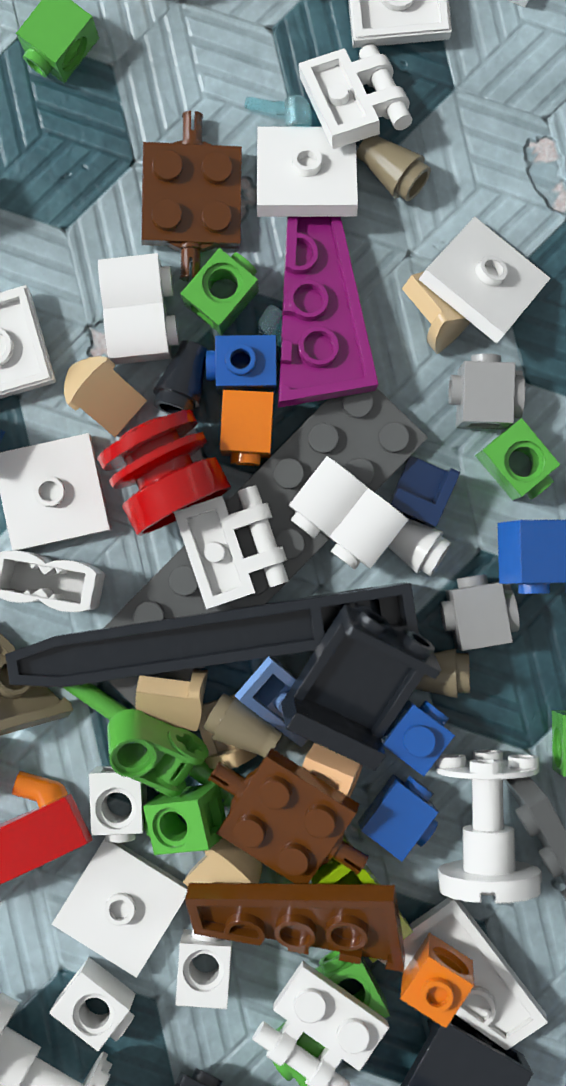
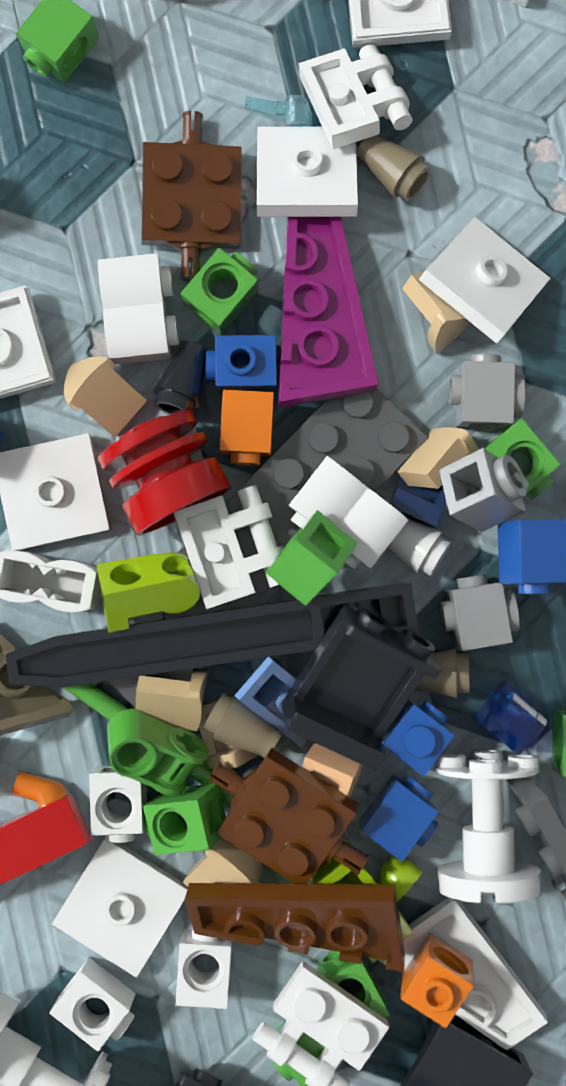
(145, 587): none -> lime leg
(311, 558): none -> bright green brick
(400, 874): none -> lime hinge
(437, 451): none -> tan tile
(484, 489): none -> light grey brick
(511, 718): none -> clear blue leg

